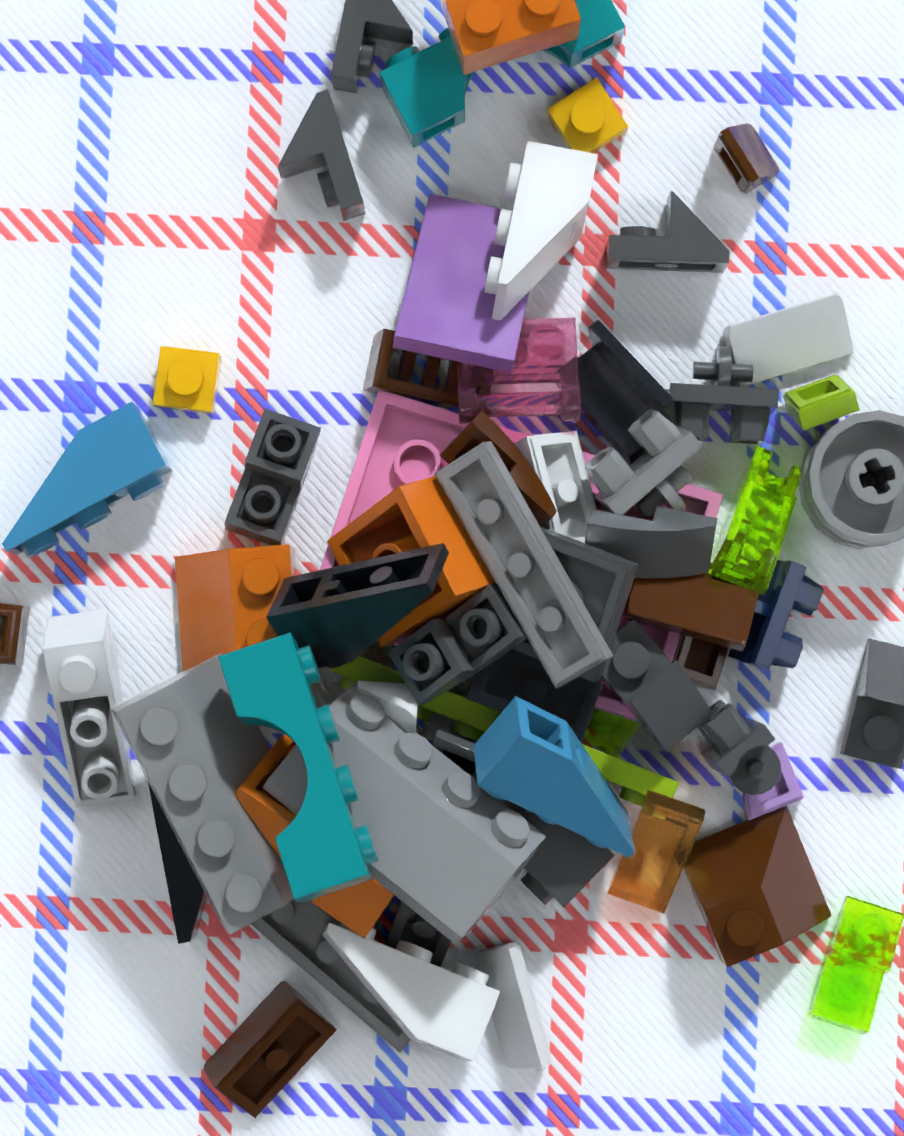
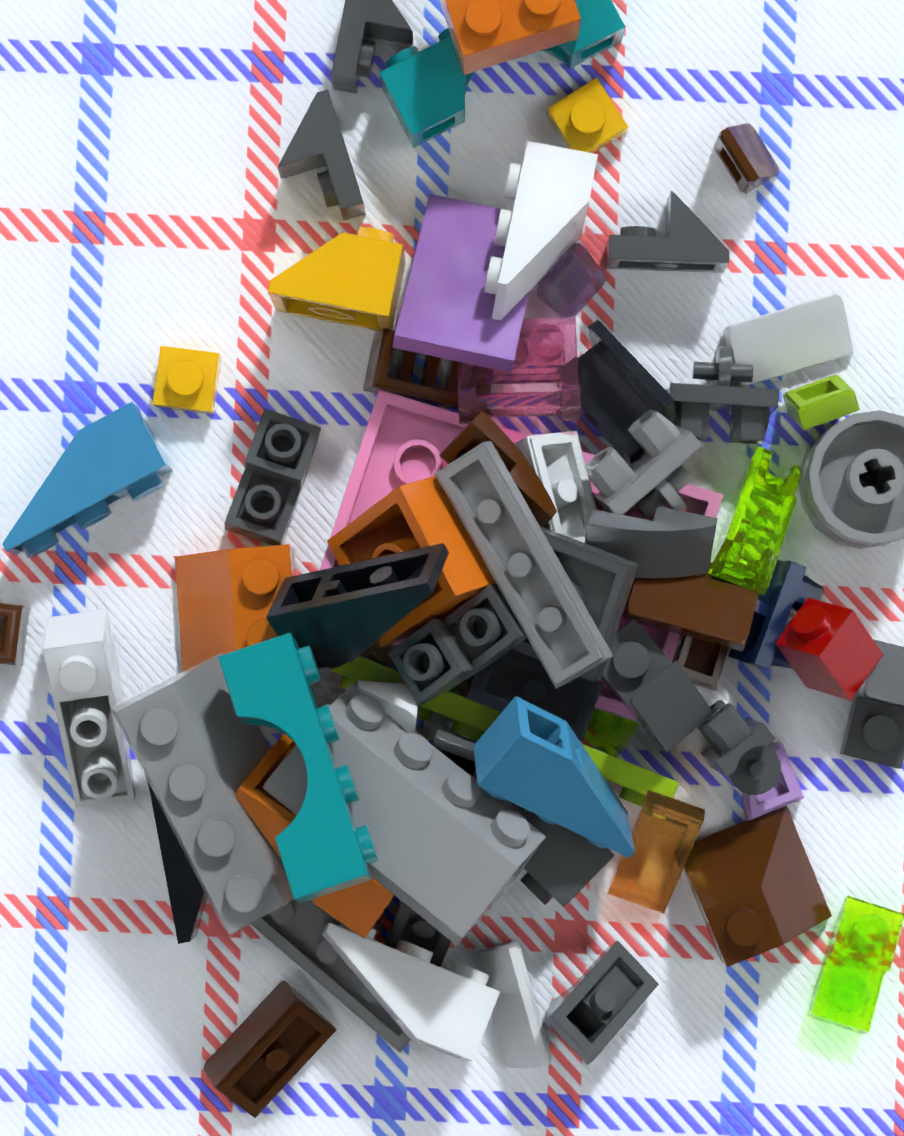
(345, 281): none -> yellow slope
(571, 282): none -> clear purple slope
(600, 1001): none -> dark grey slope
(829, 648): none -> red brick

